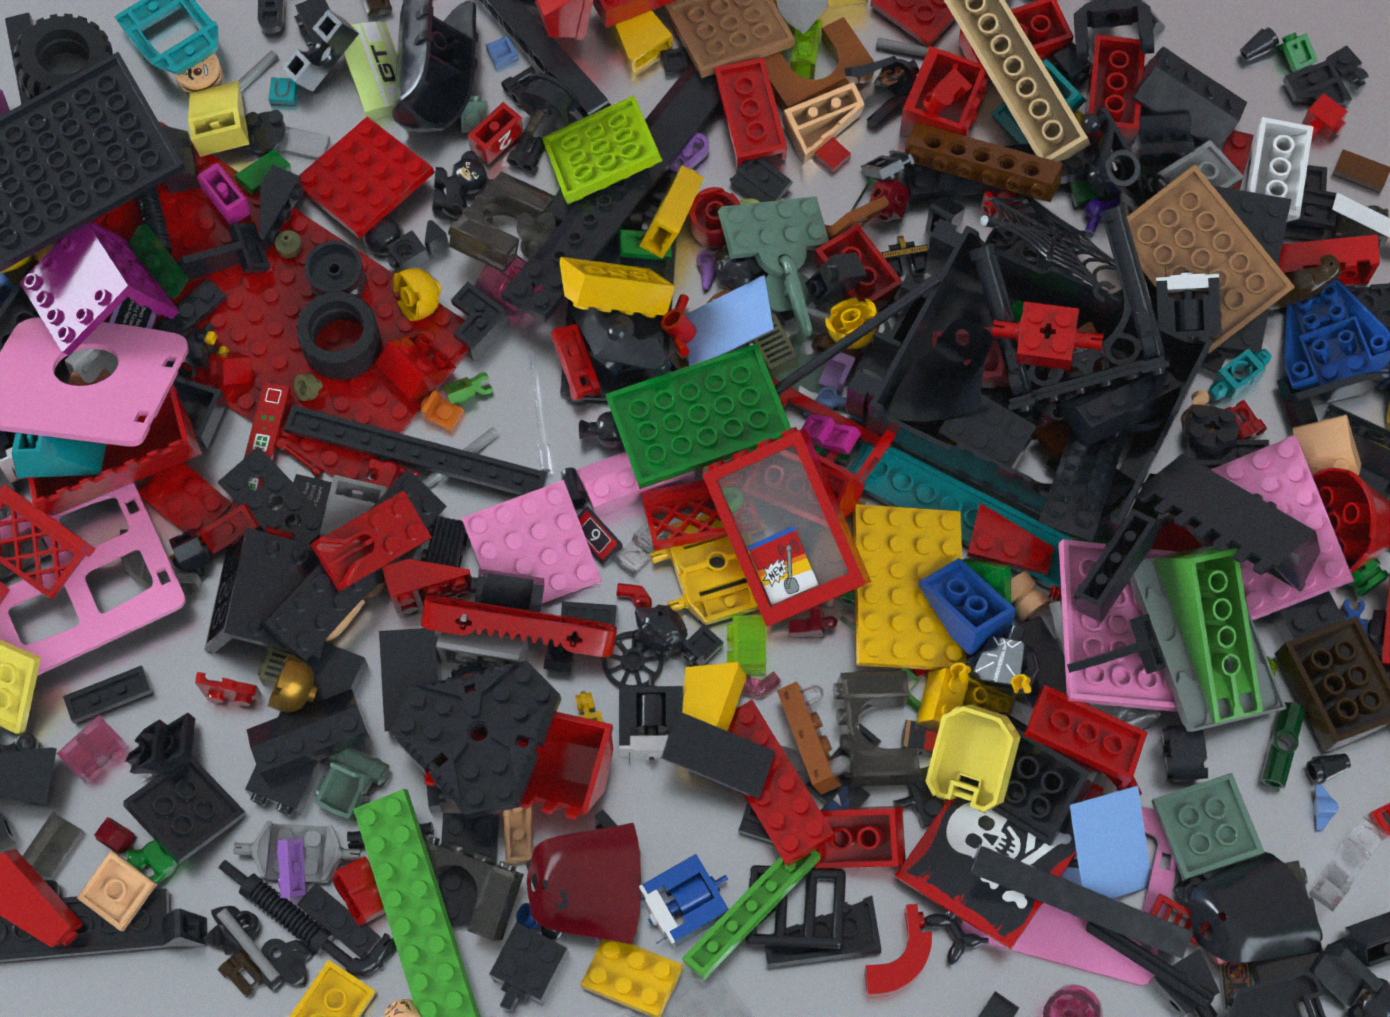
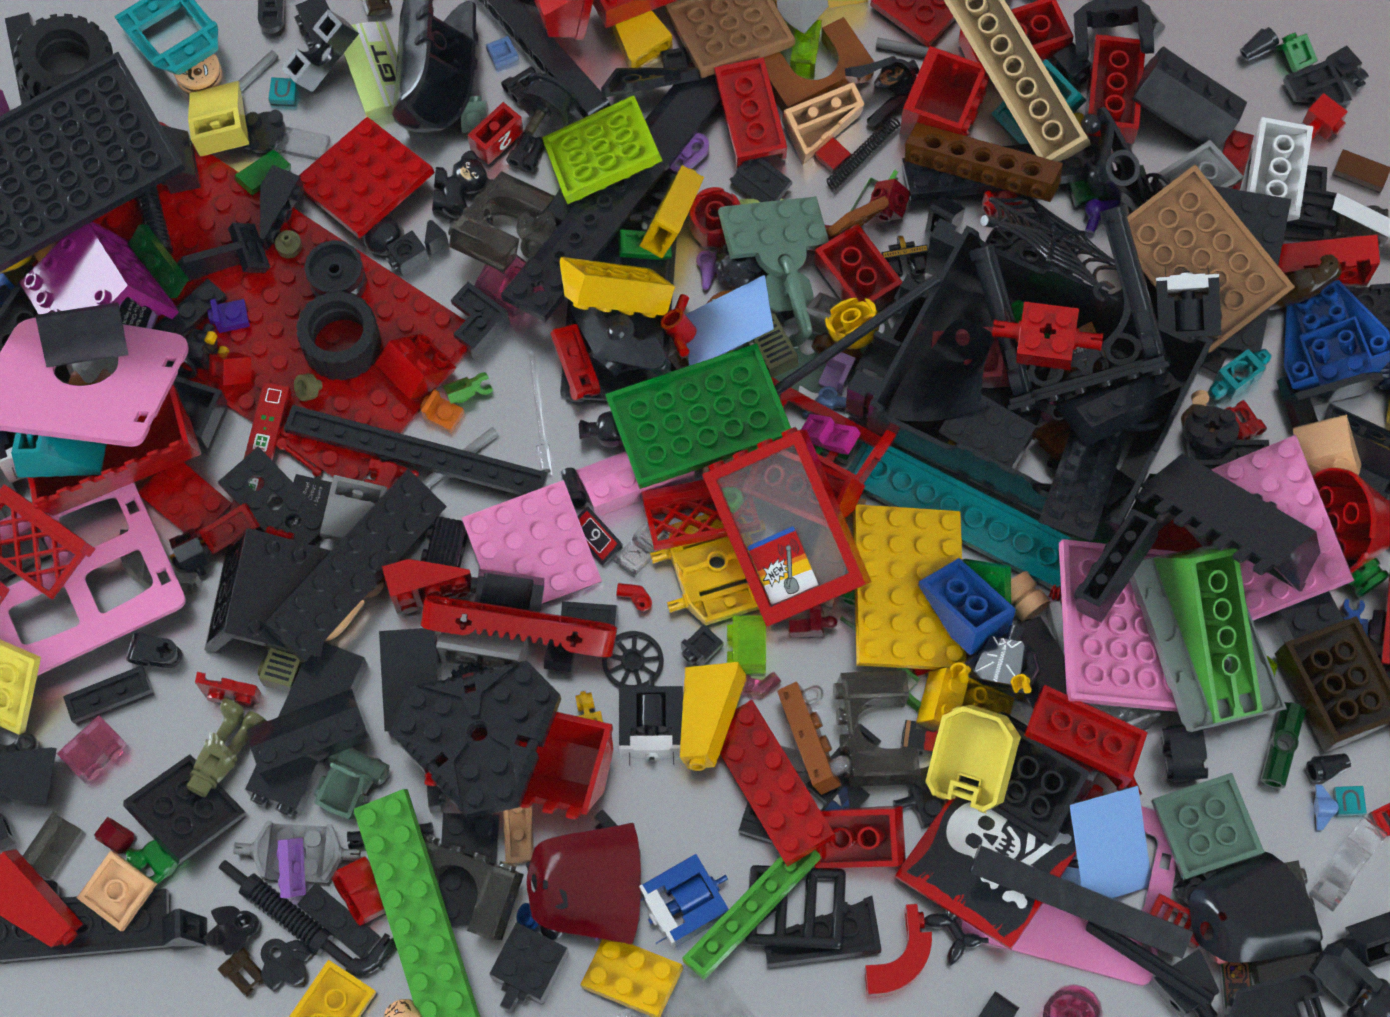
(82, 334): none -> black tile
(150, 651): none -> black piece
(163, 746): black plate -> none
(215, 757): none -> olive piece
(224, 194): dark pink brick -> none
(228, 315): none -> dark purple bracket
(248, 945): light grey bar -> none
(293, 686): pearl gold cylinder -> none
(370, 541): red plate -> none
(417, 292): yellow cylinder -> none
(638, 79): none -> black wing
(660, 629): black animal -> none
(718, 755): black piece -> none
(835, 277): black slope -> none
(859, 151): none -> black piece
(887, 166): black plate -> none
(949, 89): red leg -> none
(1008, 544): red wing -> none
(1145, 643): black piece -> none
(1164, 138): black bracket -> none
(1350, 800): none -> teal tile

